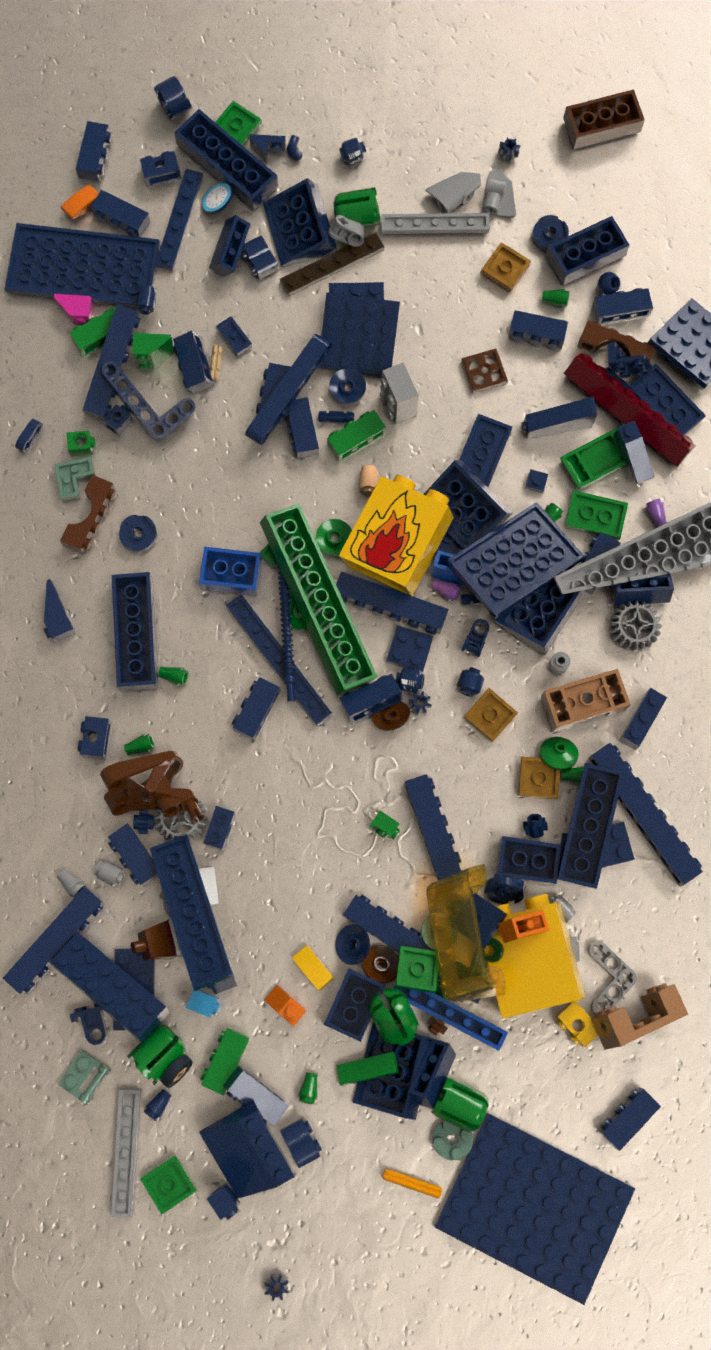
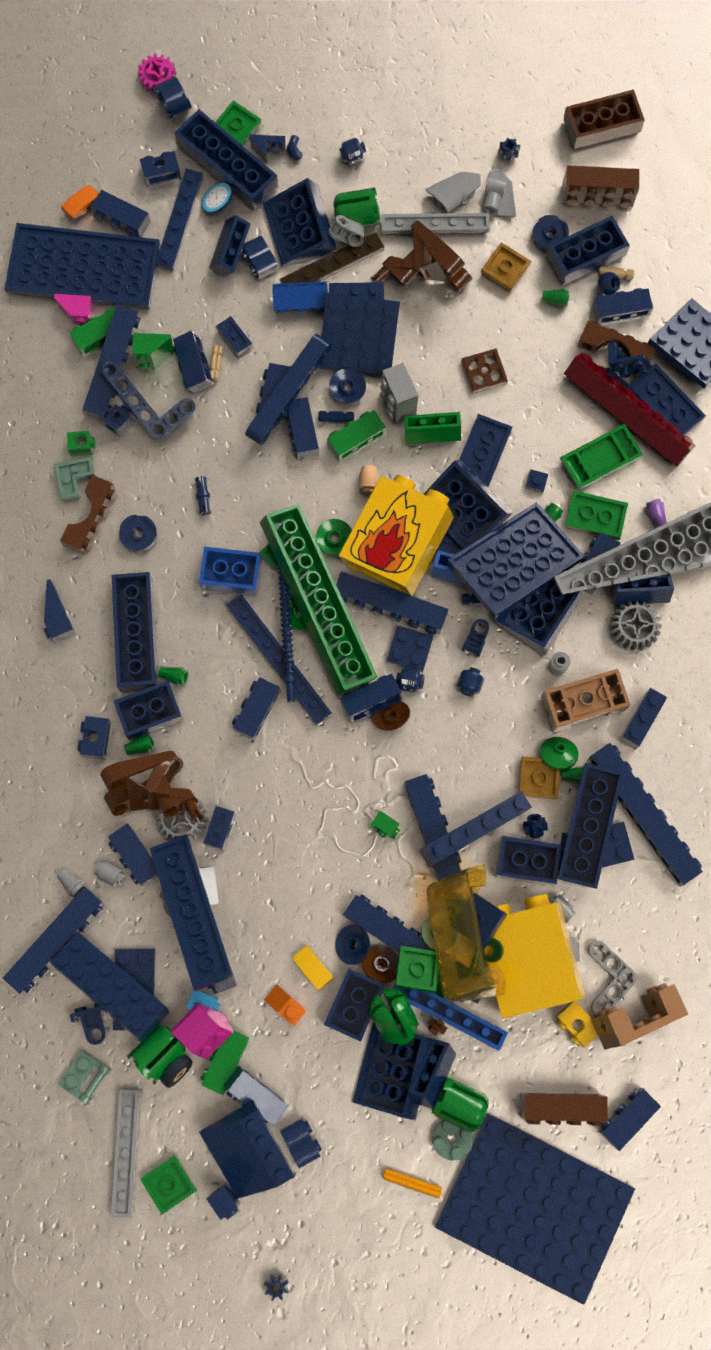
(29, 435): dark blue beam -> none
(93, 151): dark blue brick -> none
(143, 822): dark blue gear -> none
(146, 300): dark blue brick -> none
(148, 710): none -> dark blue brick
(155, 71): none -> dark pink gear
(157, 942): reddish brown torso -> none
(157, 1105): dark blue cone -> none
(203, 496): none -> dark blue pin
(203, 1030): none -> dark pink slope
(299, 296): none -> blue brick
(308, 1090): green cone -> none
(367, 1069): green tile -> none
(418, 708): dark blue gear -> none
(419, 264): none -> reddish brown connector
(432, 428): none -> green brick
(446, 589): medium lavender cone -> none
(475, 829): none -> dark blue brick
(490, 714): pearl gold plate -> none
(504, 889): dark blue plate -> none
(523, 926): orange slope -> none
(538, 329): dark blue brick -> none
(561, 419): dark blue slope -> none
(563, 1107): none -> reddish brown brick
(600, 186): none -> reddish brown brick
(620, 272): none -> tan axle
(634, 451): slope -> none

